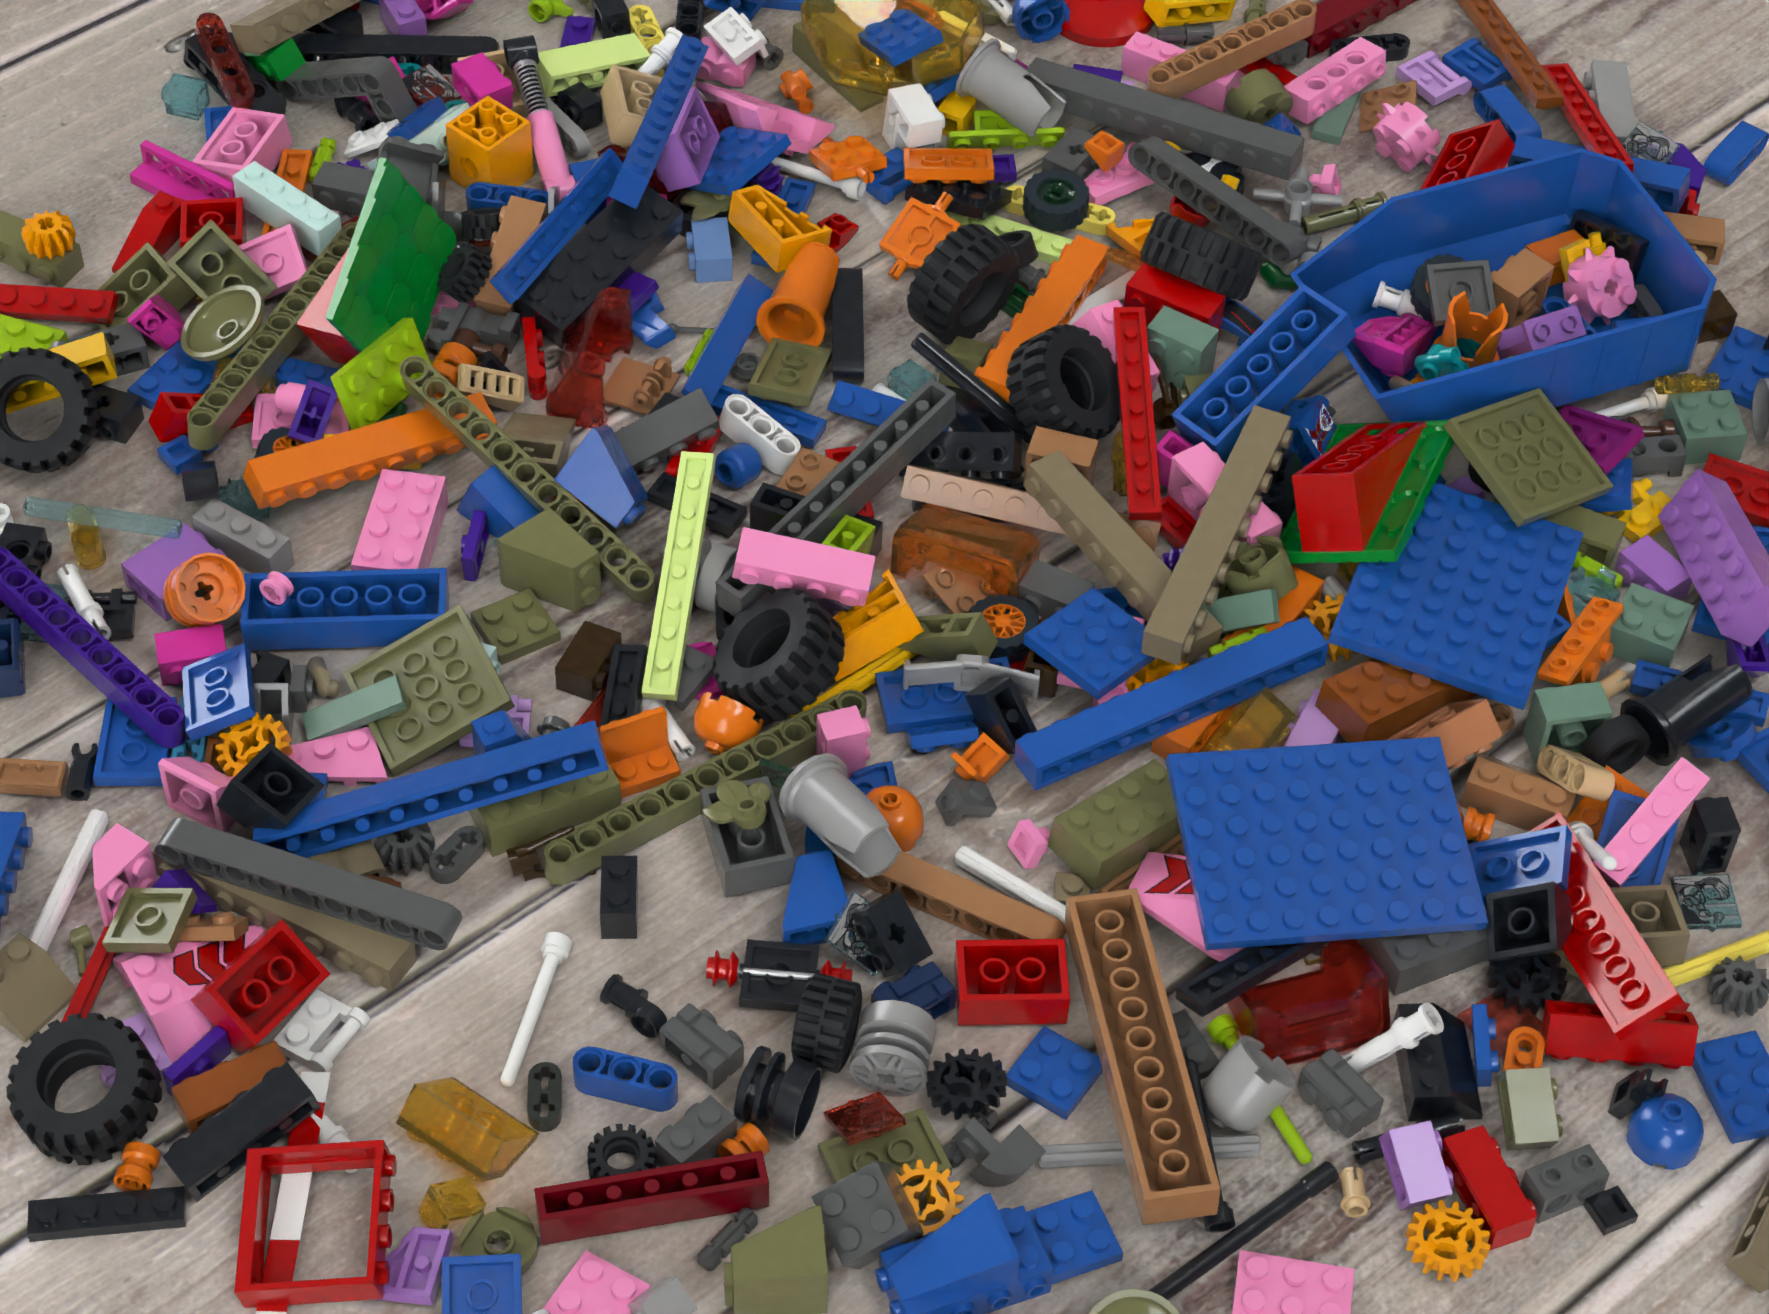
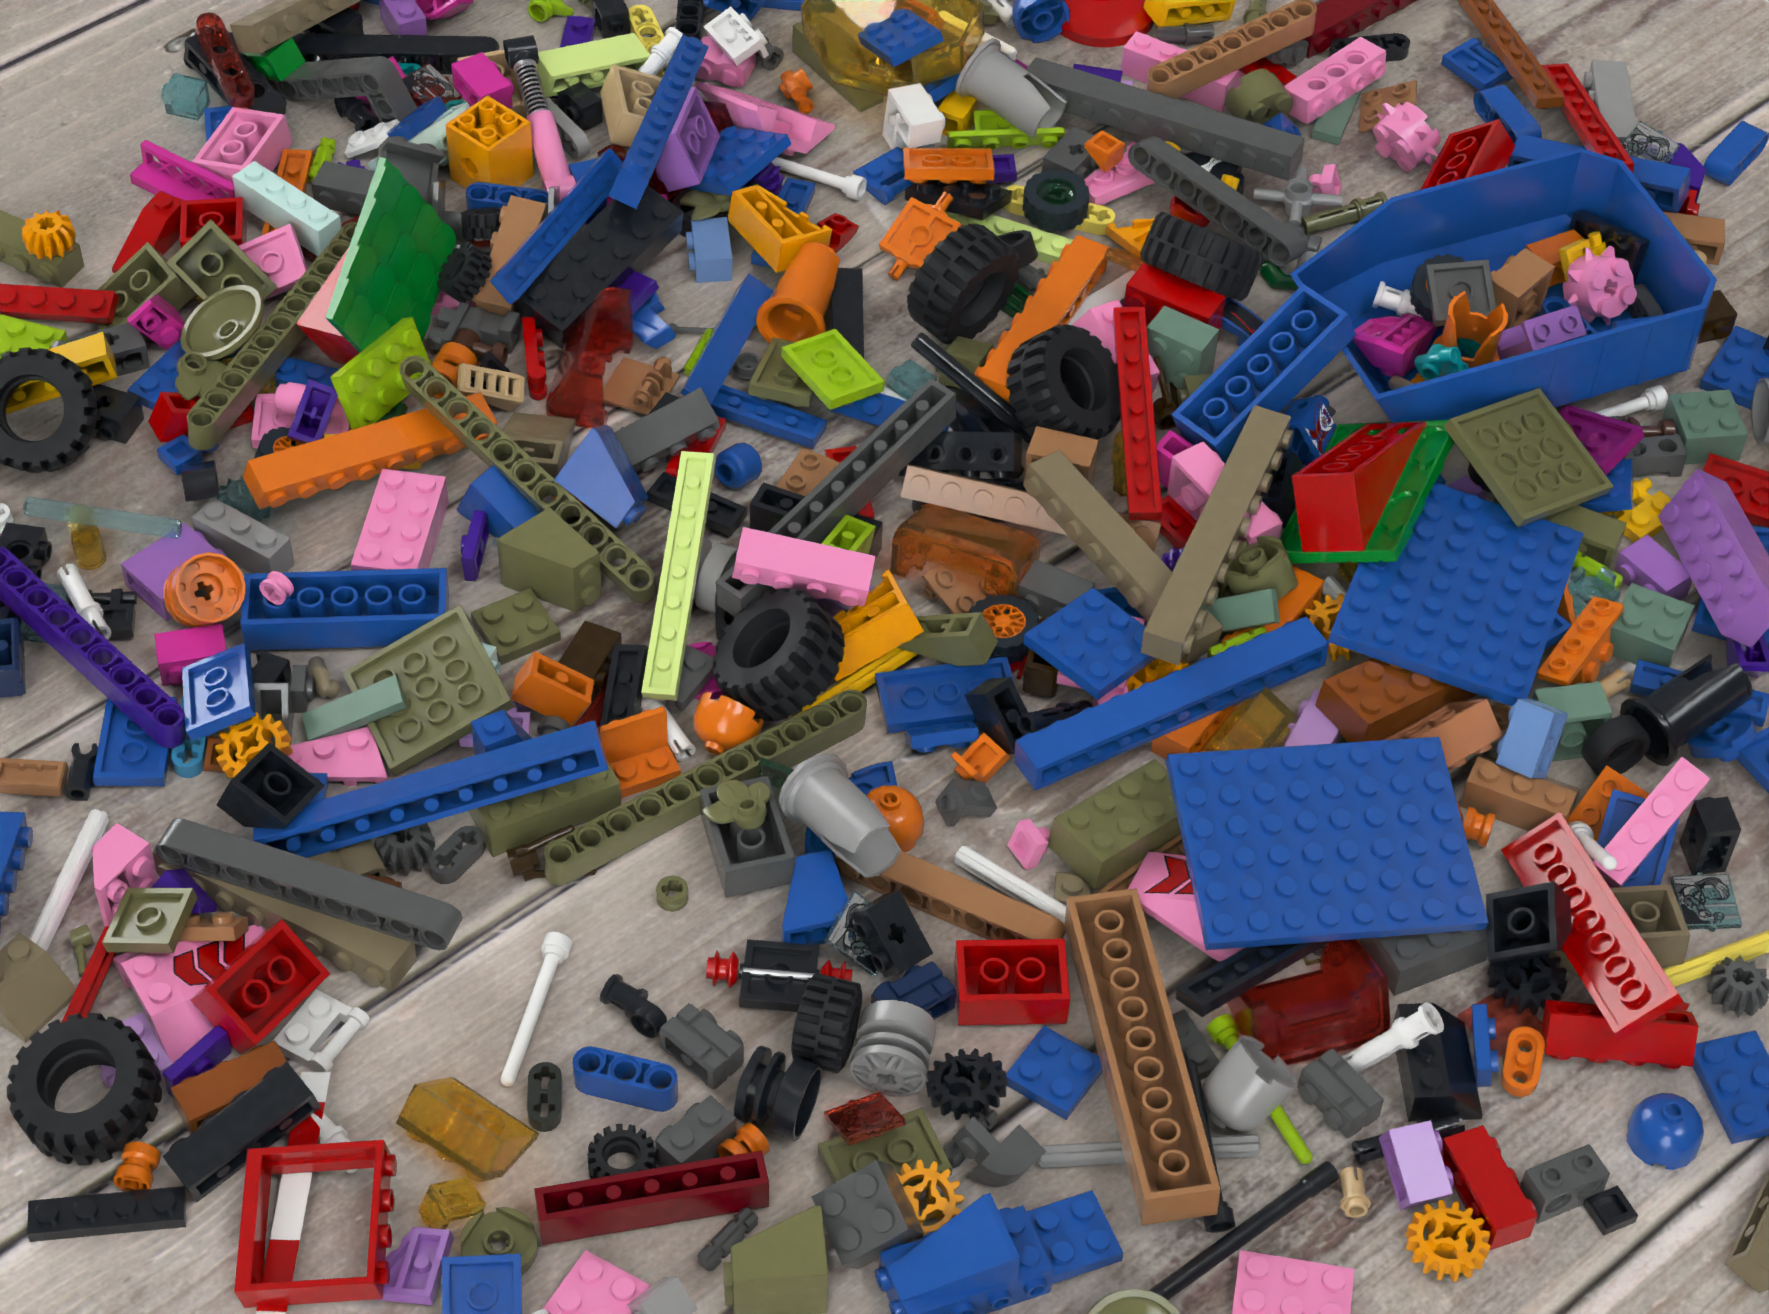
(195, 790): bright pink slope -> none
(196, 374): none -> olive plate
(552, 688): none -> orange brick
(619, 897): black brick -> none
(672, 903): none -> olive bush
(751, 425): white beam -> none
(832, 369): none -> lime plate
(844, 735): bright pink brick -> none
(848, 158): orange plate -> none
(968, 673): light grey plate -> none
(1043, 718): none -> black pin
(1434, 79): lavender plate -> none
(1522, 860): blue plate -> none
(1529, 1108): brick -> none
(1531, 738): none -> medium blue brick
(1575, 772): tan beam -> none
(1633, 1090): black plate -> none
(1686, 383): clear yellow plate -> none

